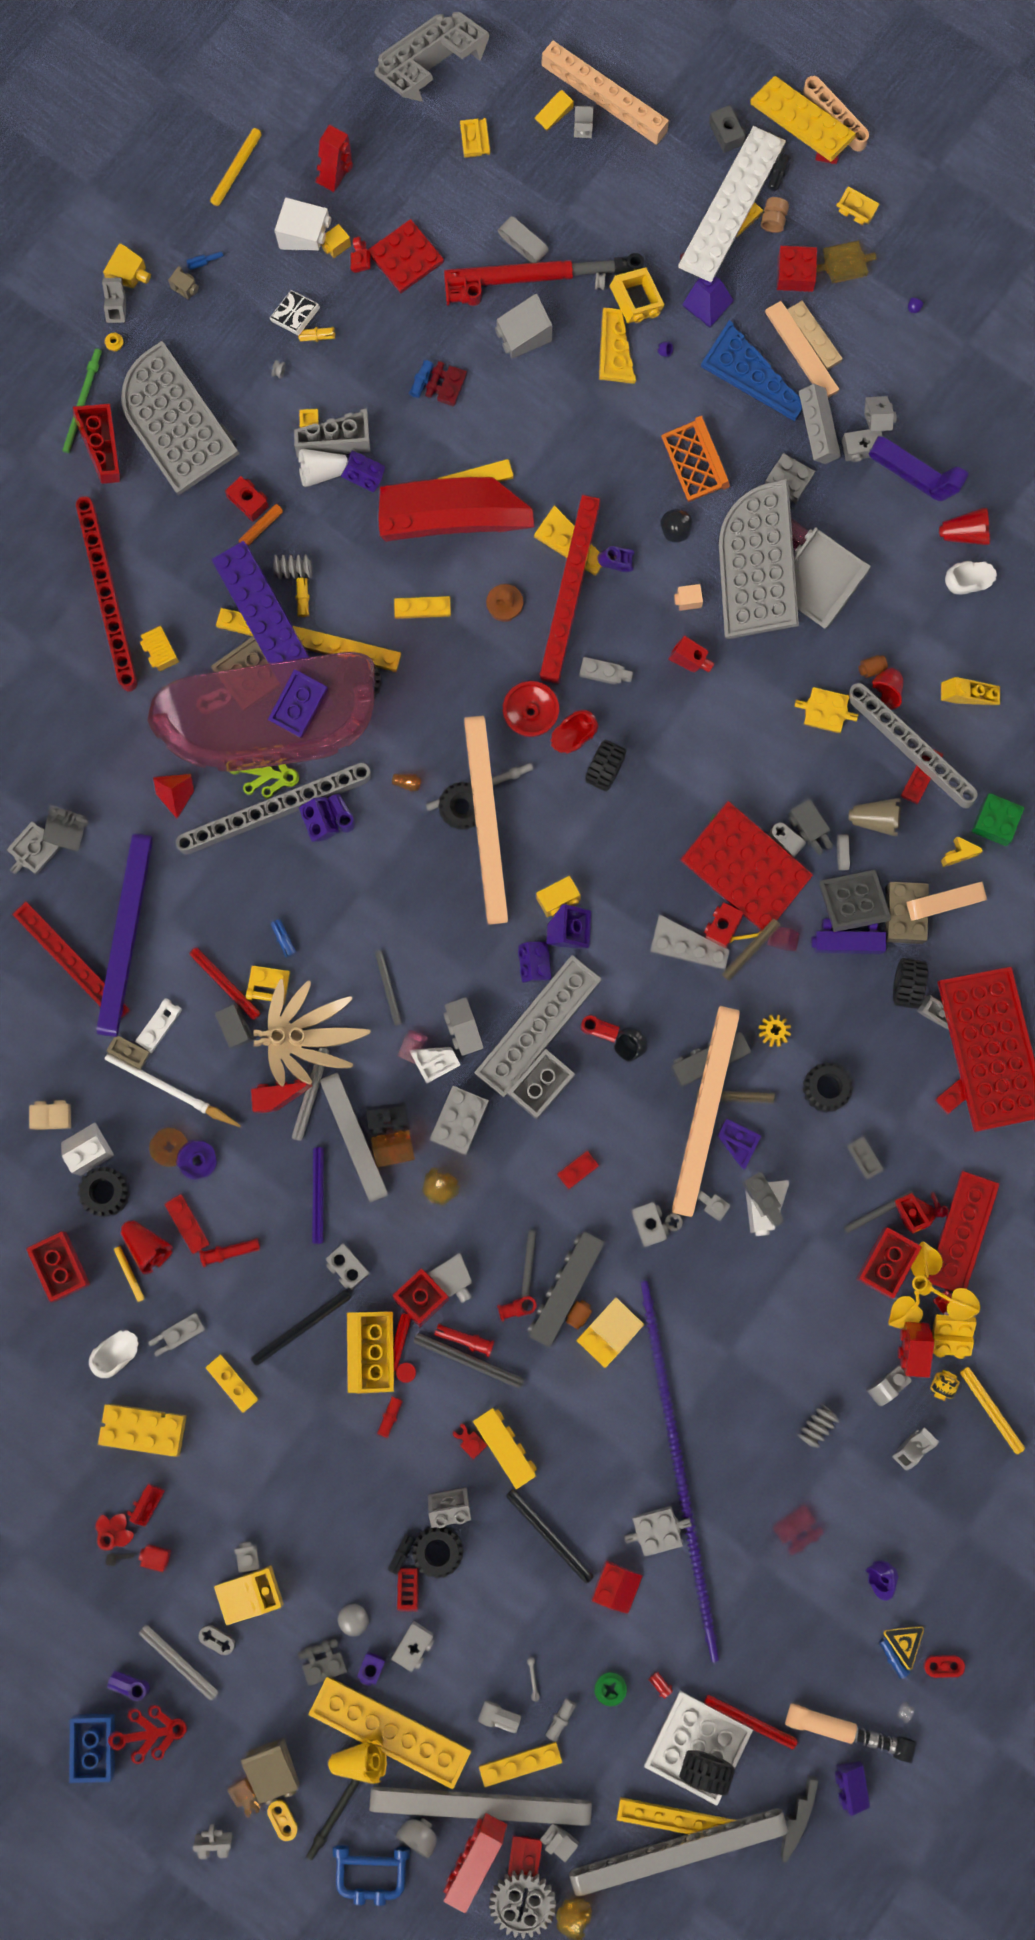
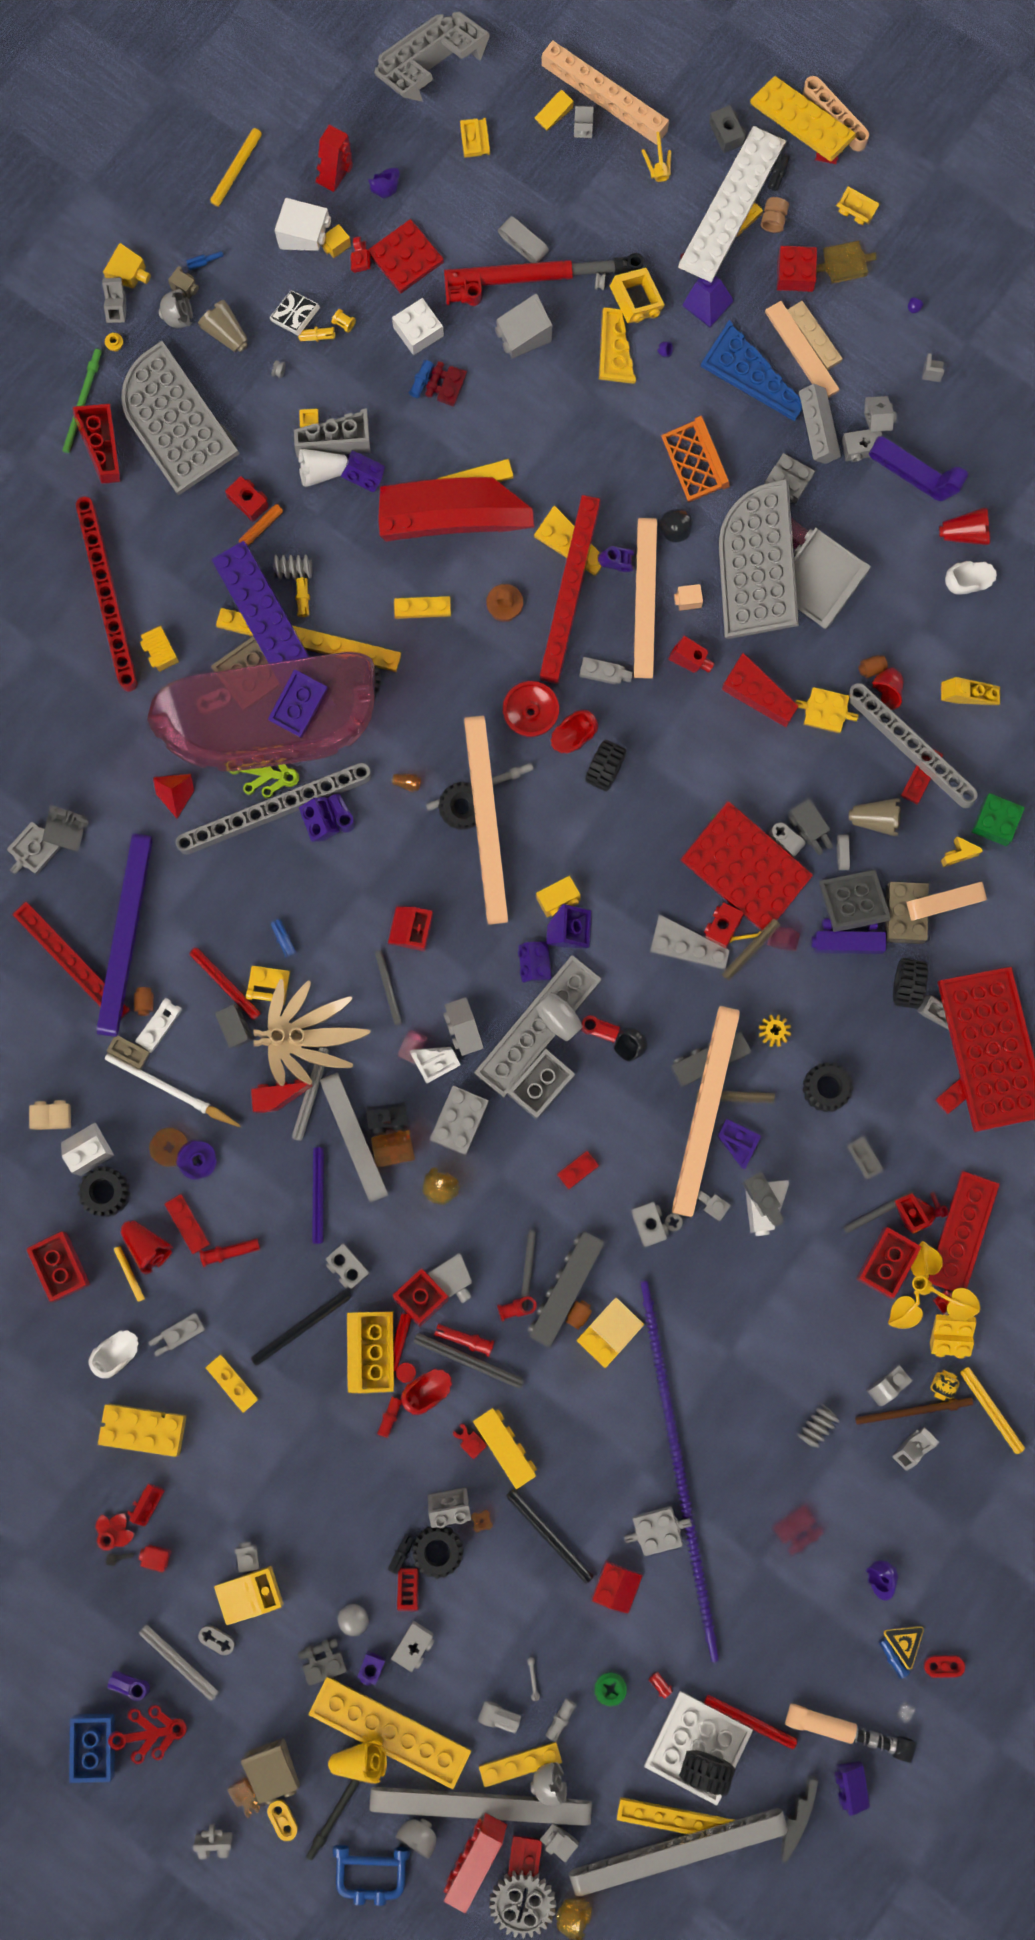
(143, 1001): none -> dark orange brick
(176, 309): none -> light grey cylinder
(224, 327): none -> dark tan cone
(343, 320): none -> yellow bush
(385, 183): none -> dark purple piece
(411, 928): none -> red slope
(417, 326): none -> white brick
(426, 1391): none -> red hair
(476, 1517): none -> clear orange plate
(548, 1785): none -> light grey cylinder
(559, 1016): none -> light grey piece
(645, 598): none -> light nougat beam
(661, 170): none -> yellow plant
(758, 691): none -> red wedge
(916, 1349): red brick -> none
(932, 369): none -> light grey panel
(951, 1404): none -> reddish brown bar

